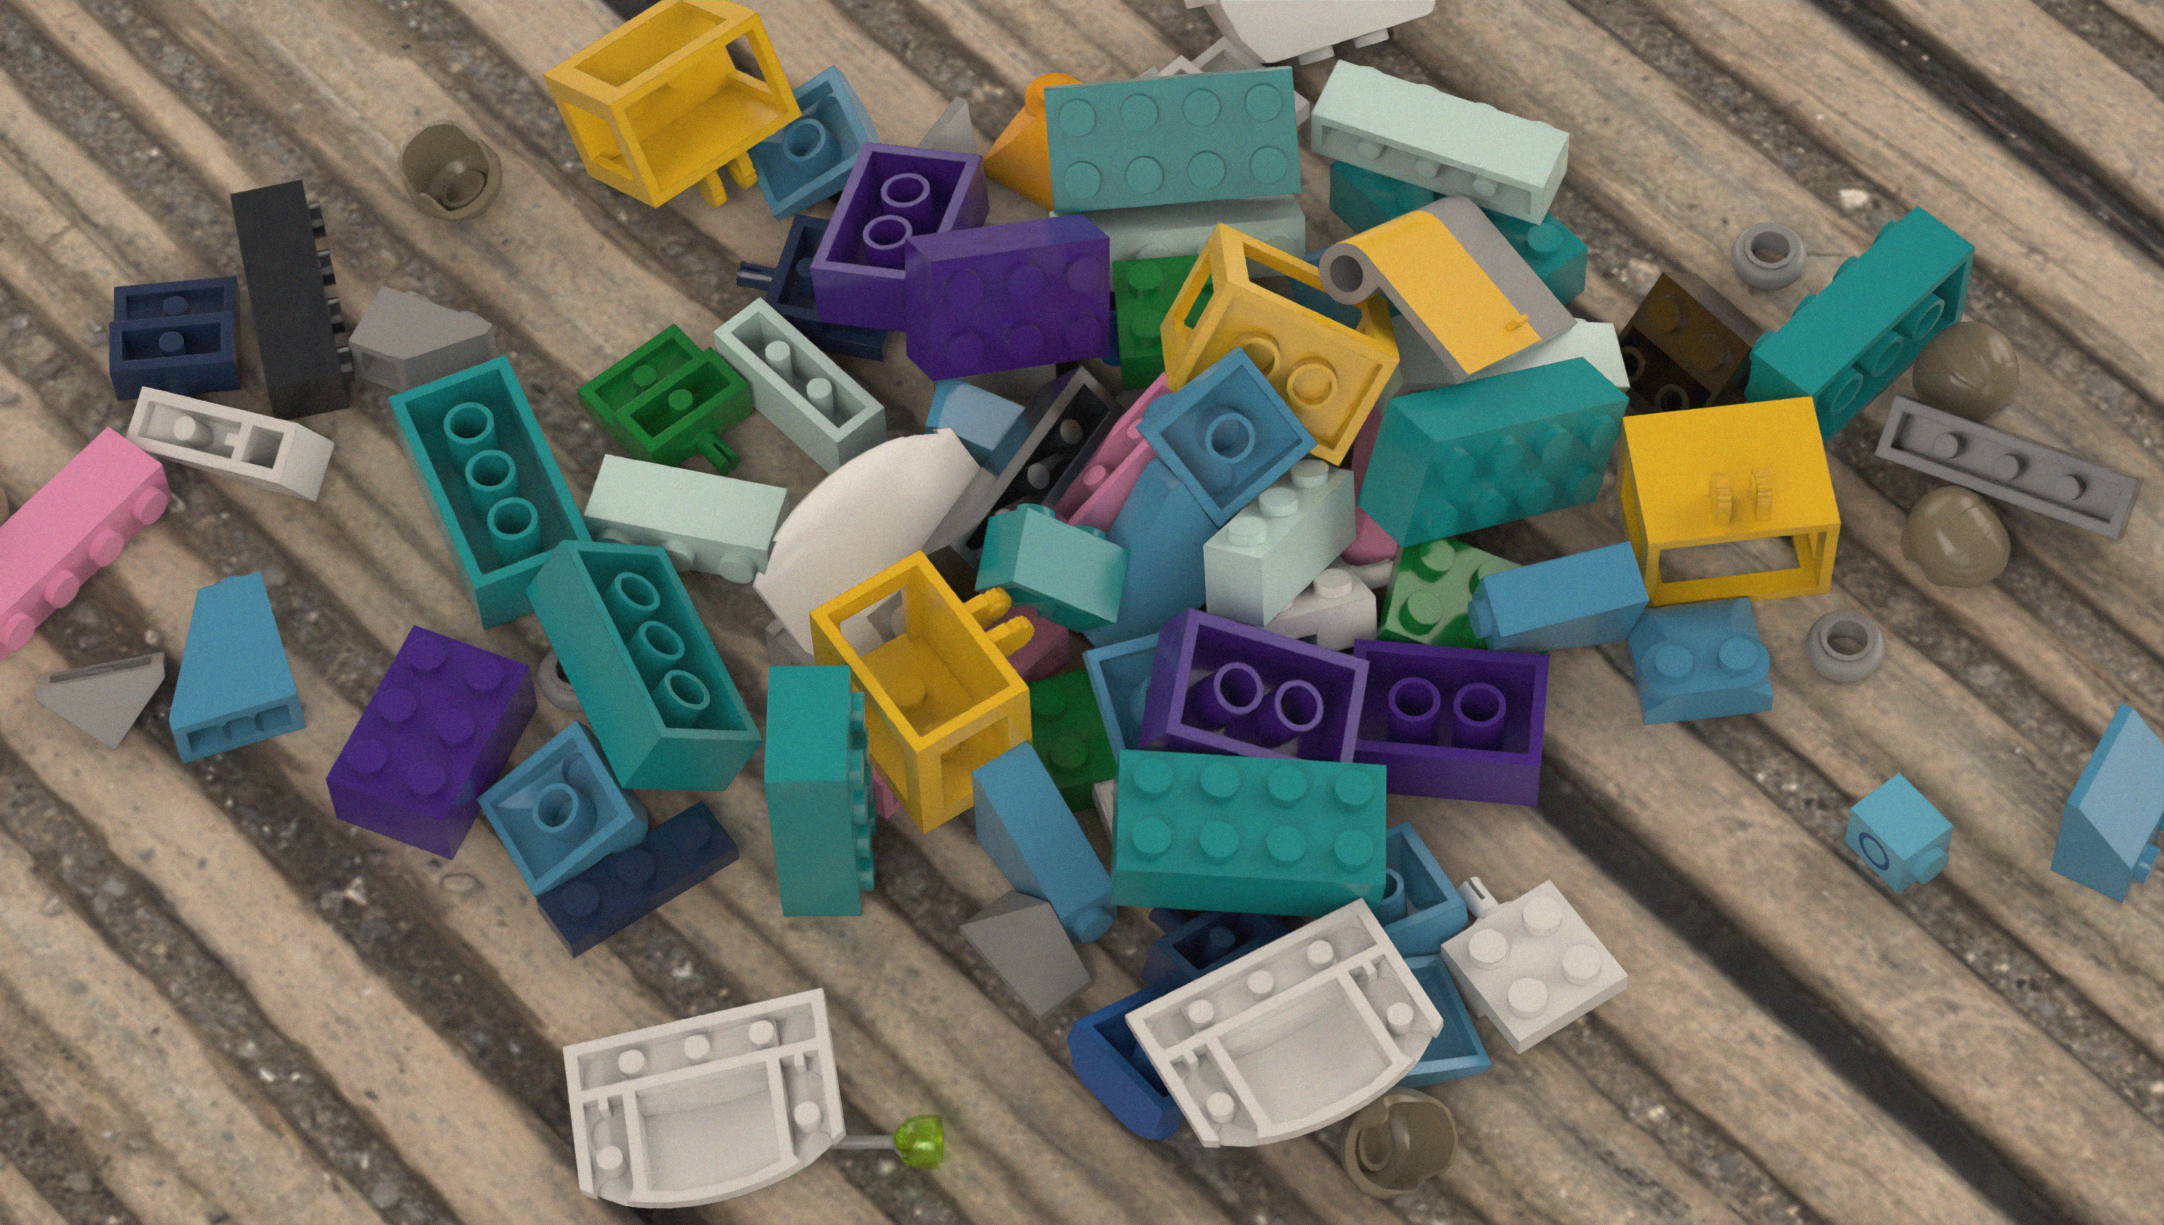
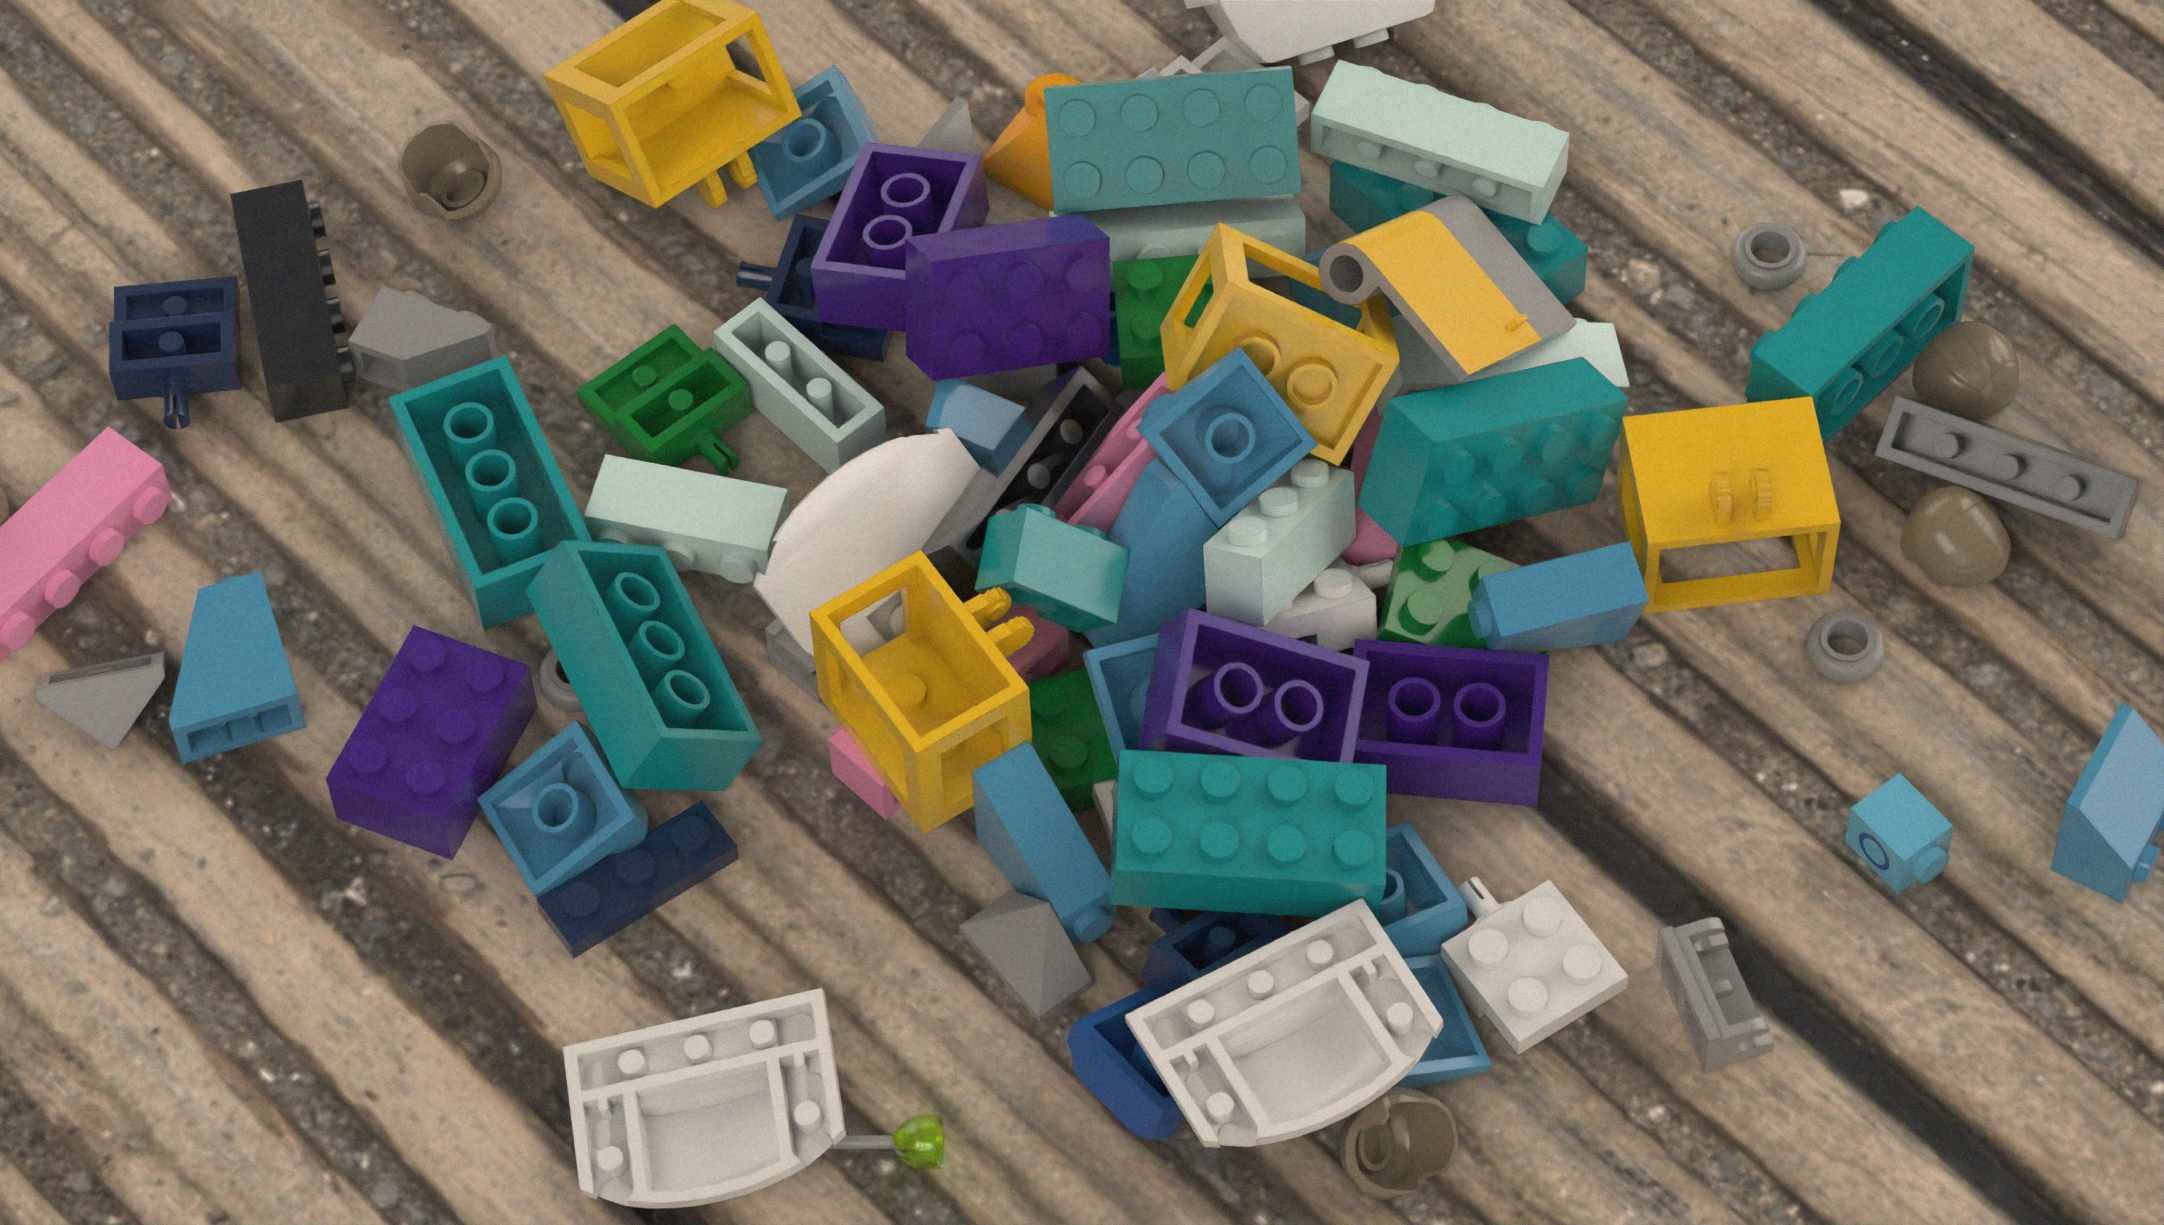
(231, 443): white slope -> none
(819, 790): teal brick -> none
(1686, 347): dark brown slope -> none
(1699, 662): dark azure slope -> none
(1710, 994): none -> light grey hinge

